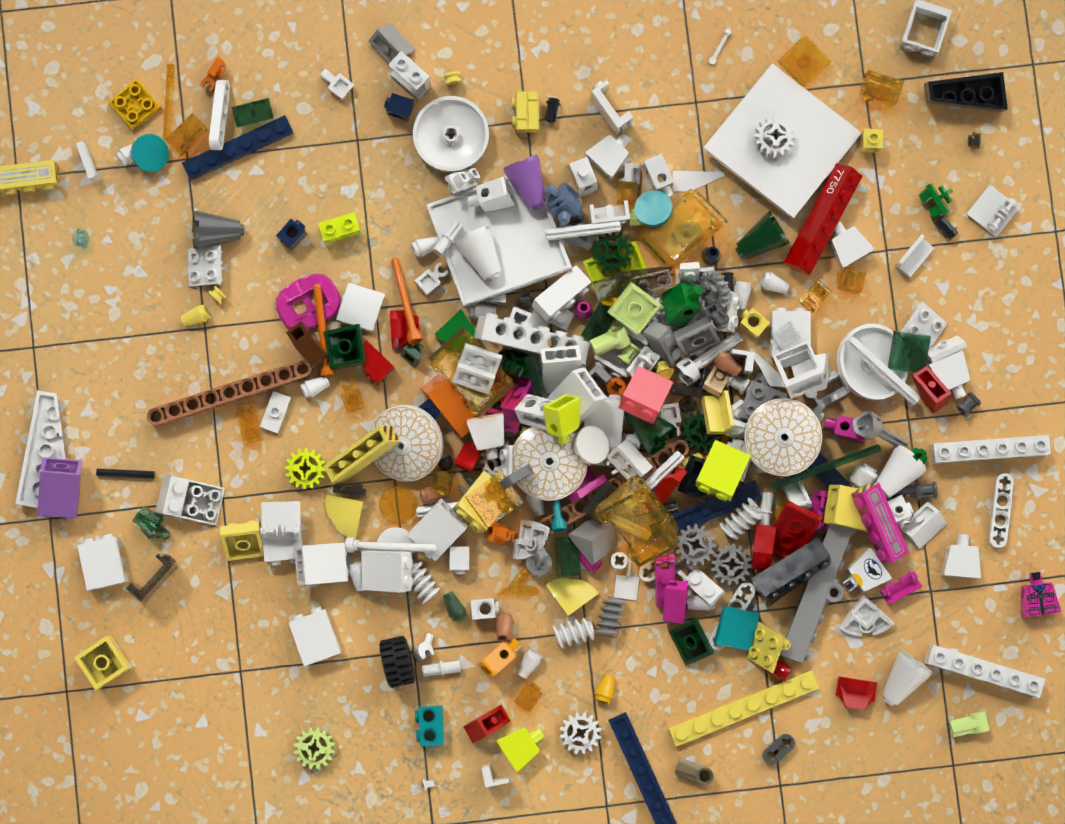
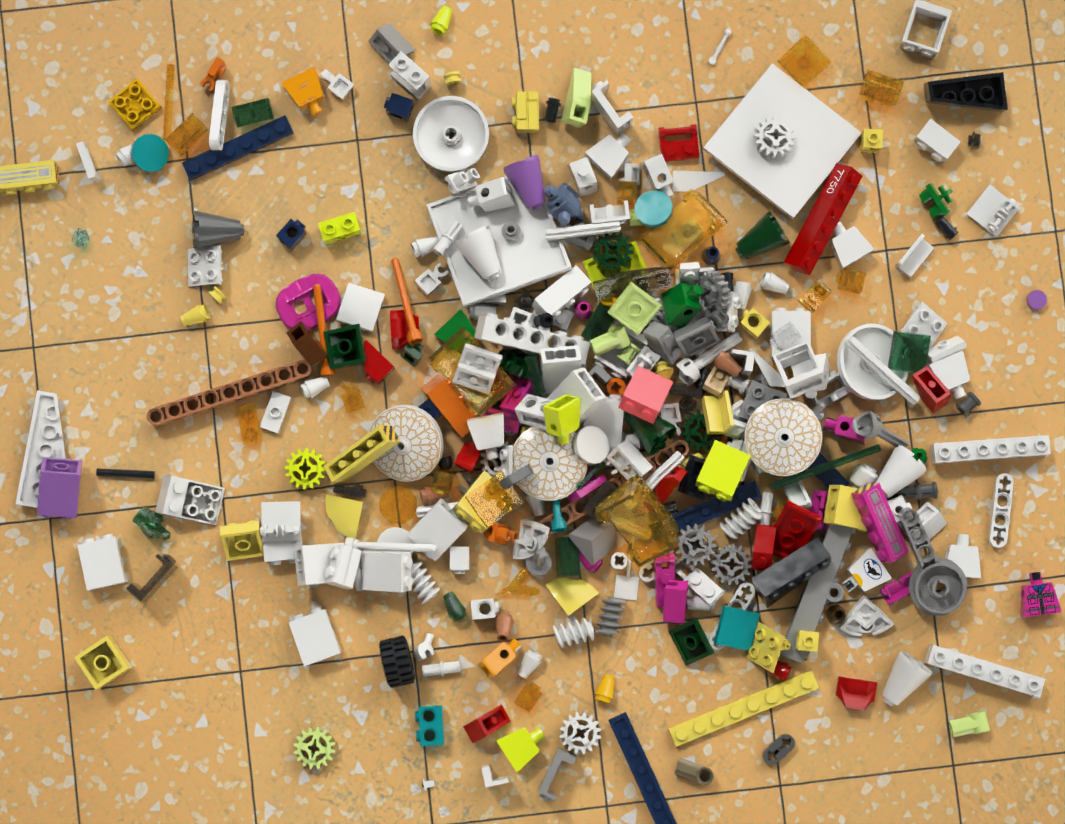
(305, 91): none -> light orange torso
(343, 566): none -> white brick
(441, 21): none -> neon yellow cone
(511, 236): none -> light grey plate
(545, 320): none -> black pin
(559, 755): none -> light grey panel
(578, 99): none -> yellowish green slope
(580, 485): none -> clear green hinge
(679, 149): none -> red plate
(807, 641): none -> light yellow brick
(831, 614): none -> dark brown cone
(930, 571): none -> light grey beam
(936, 141): none -> white brick
(1036, 300): none -> medium lavender tile

